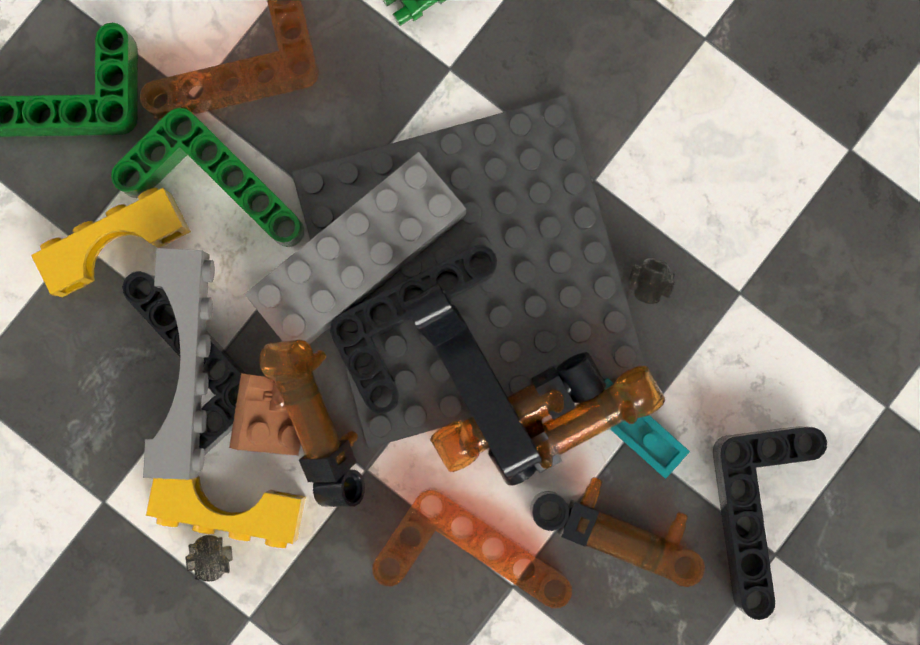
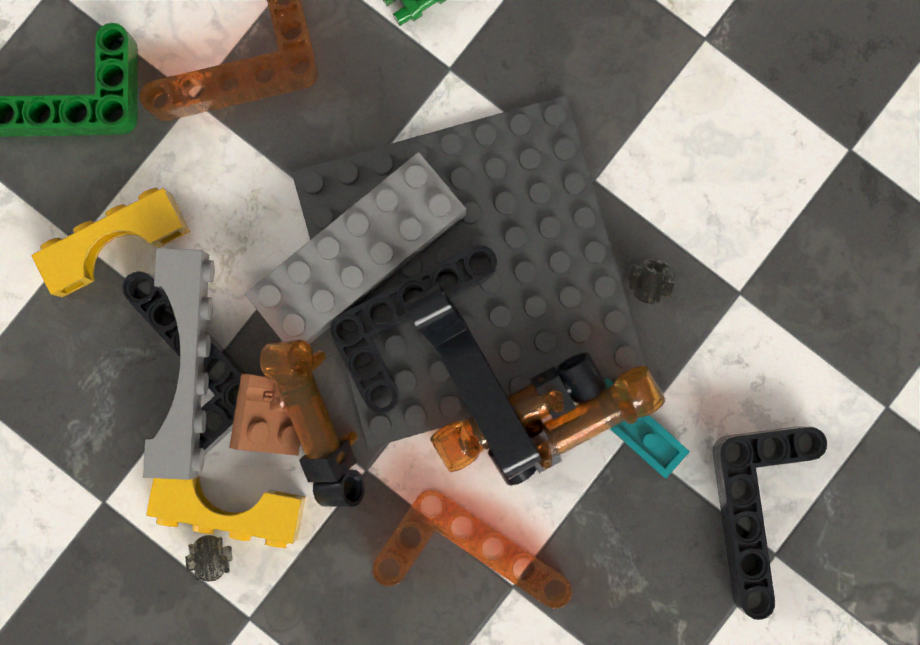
(218, 168): green beam -> none
(619, 539): clear orange piece -> none

